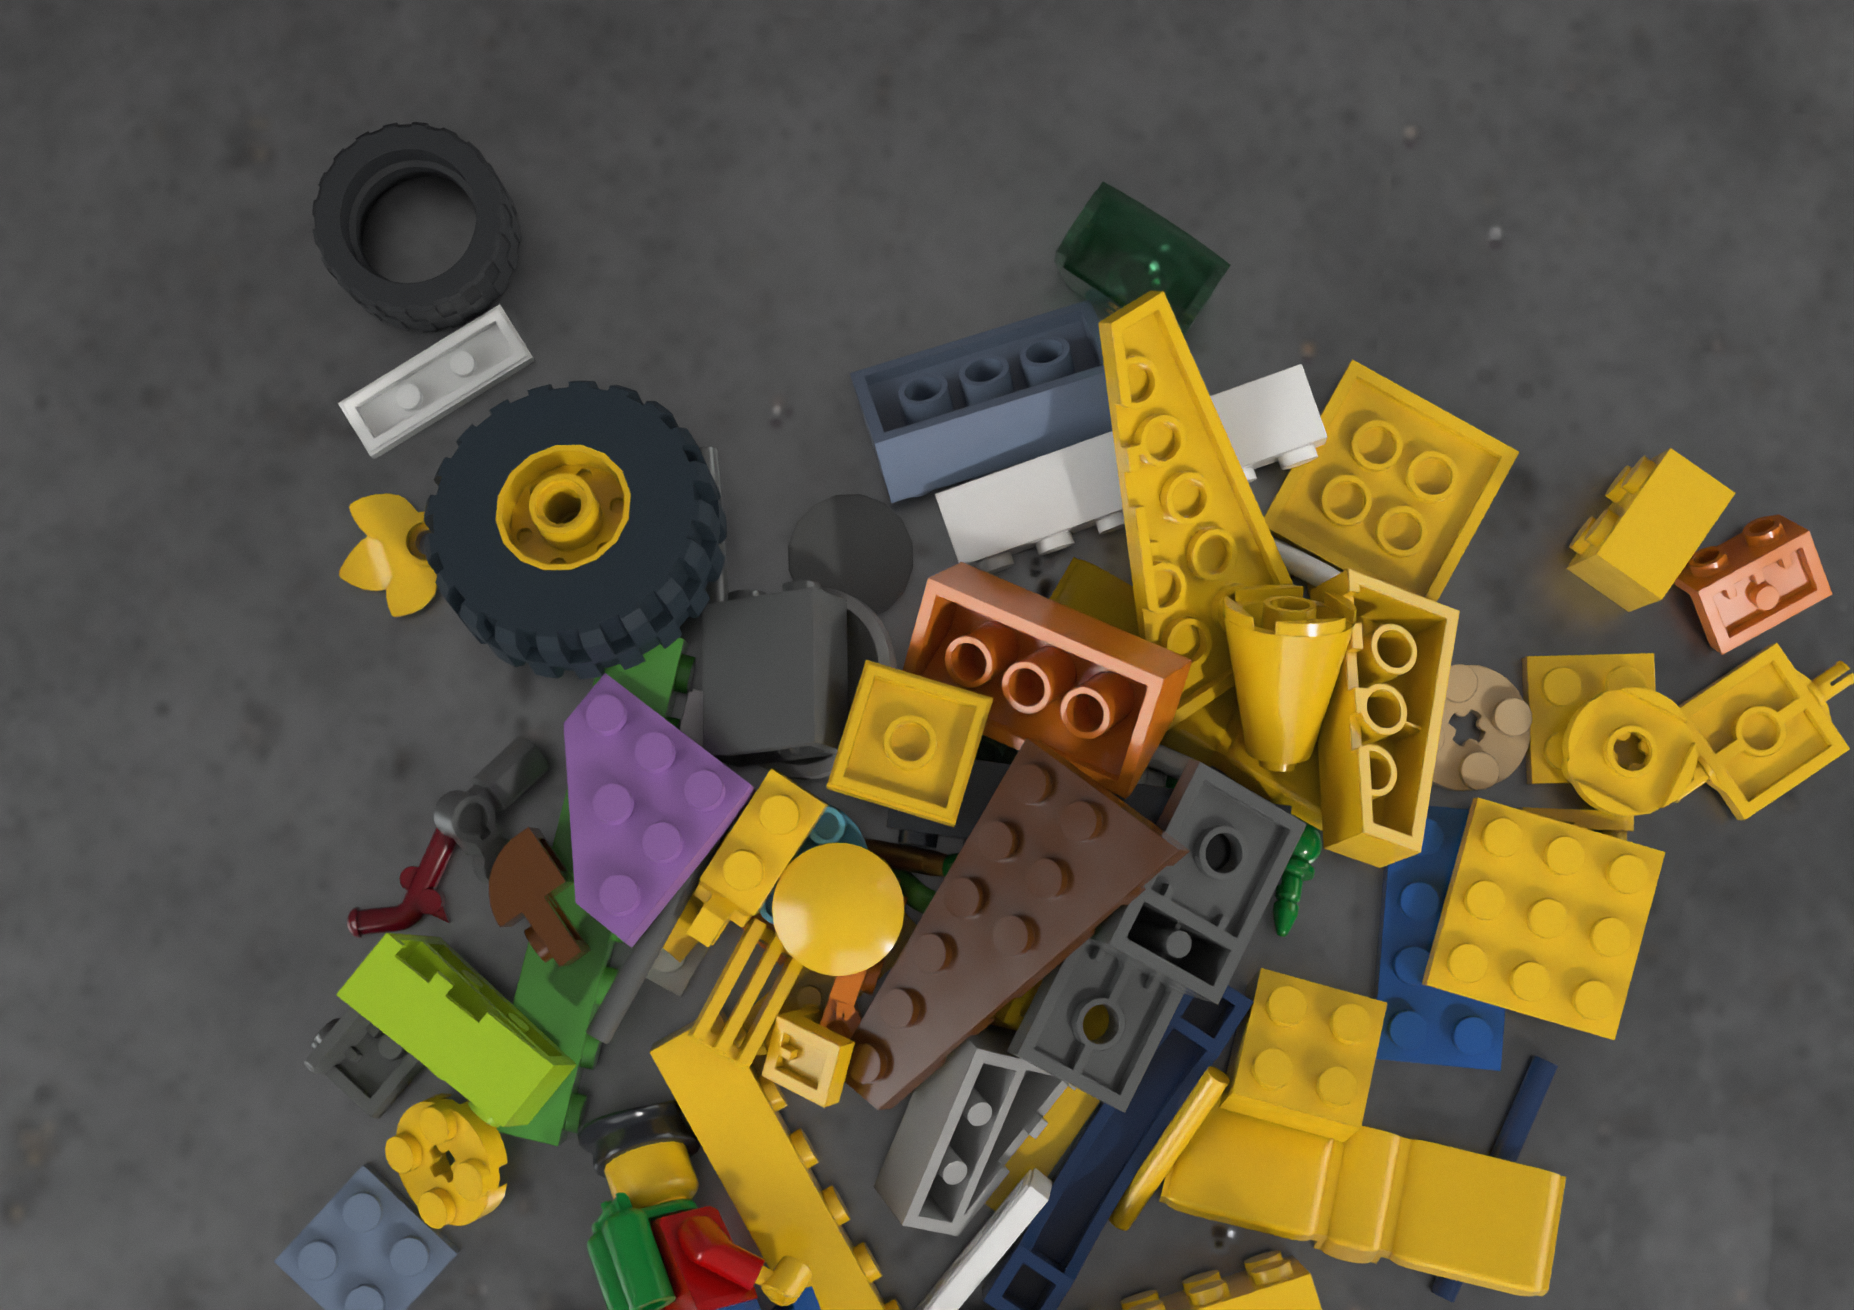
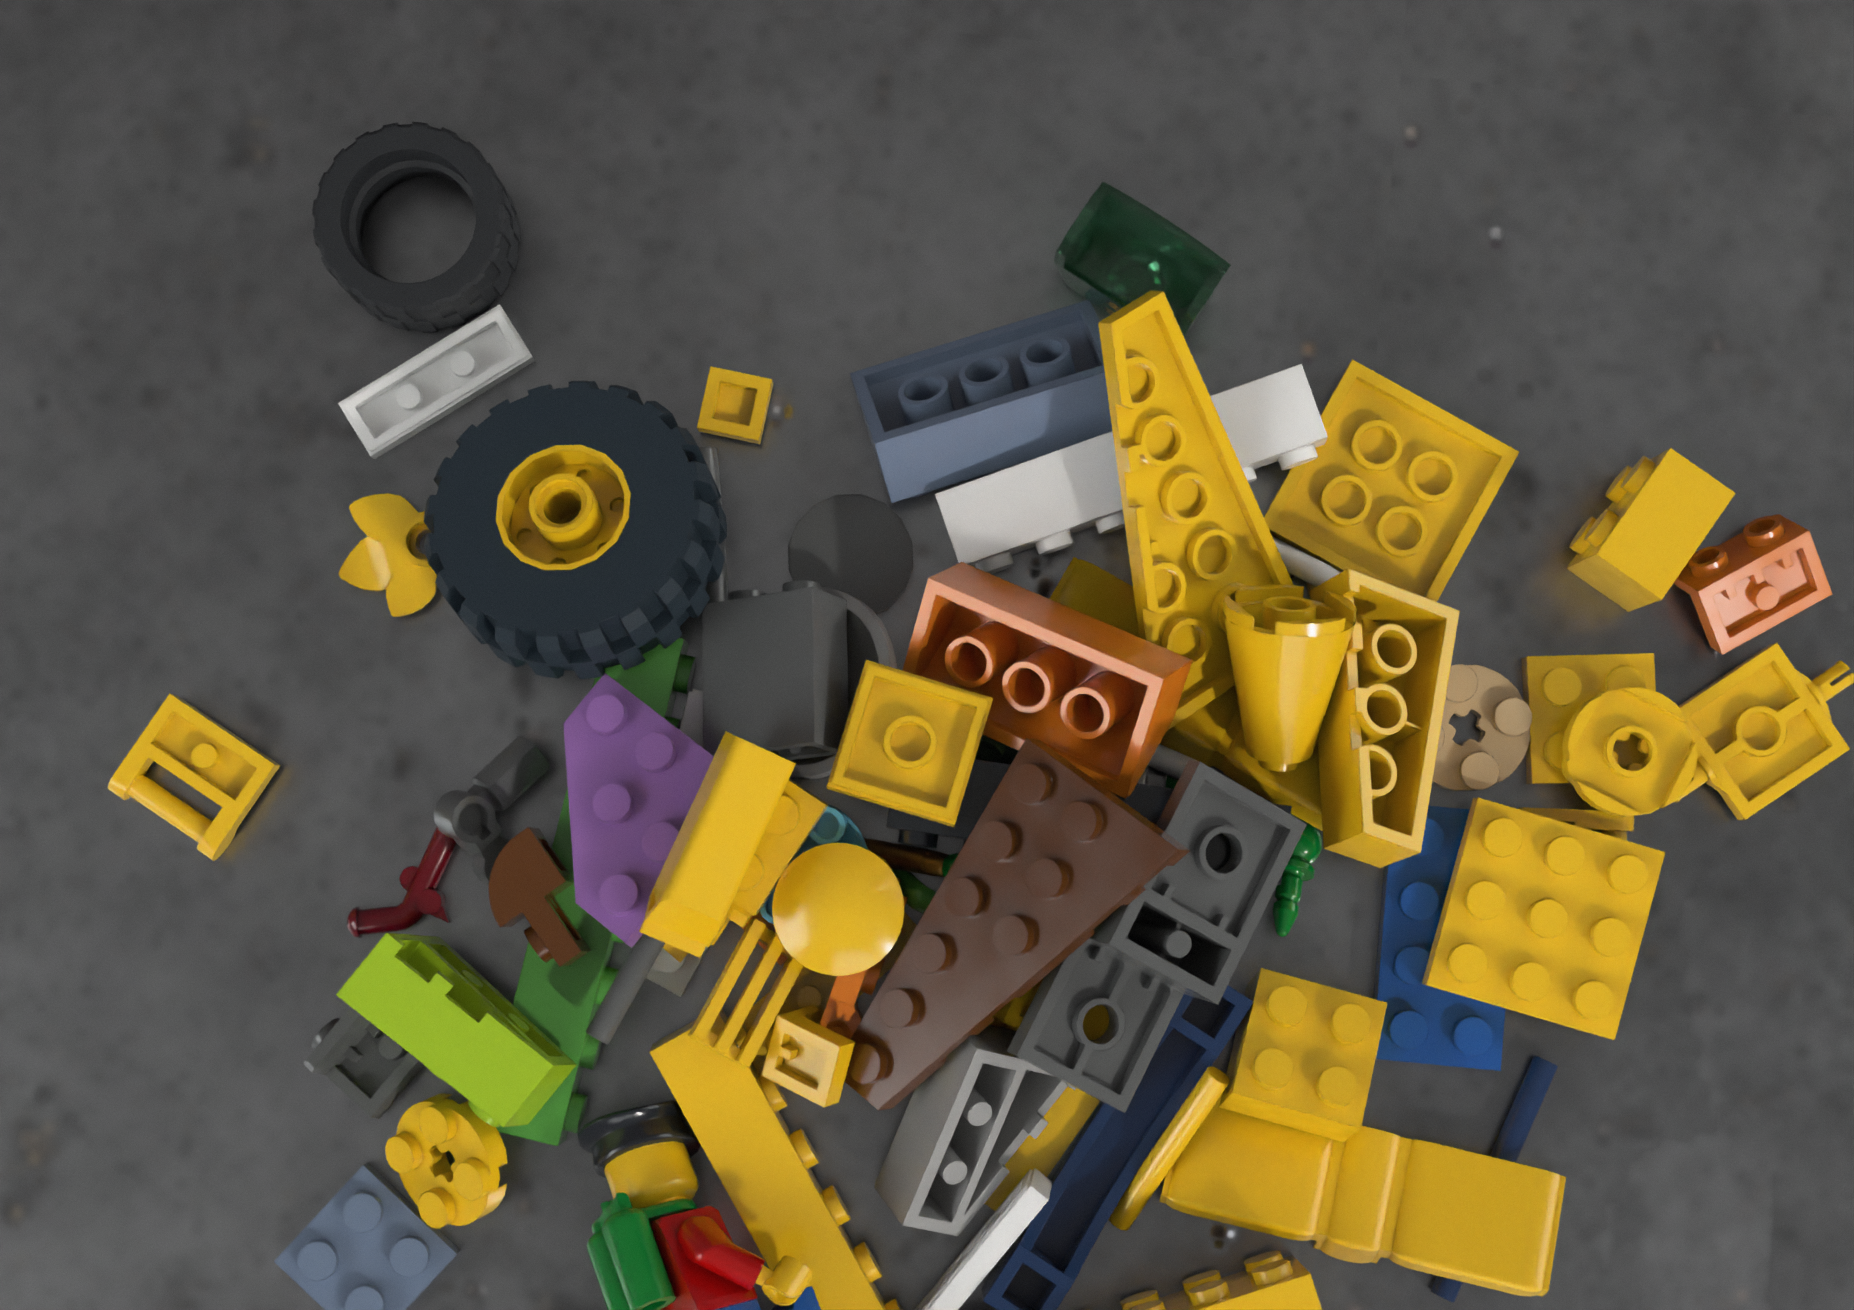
(204, 758): none -> yellow plate
(715, 844): none -> yellow piece
(735, 405): none -> yellow plate

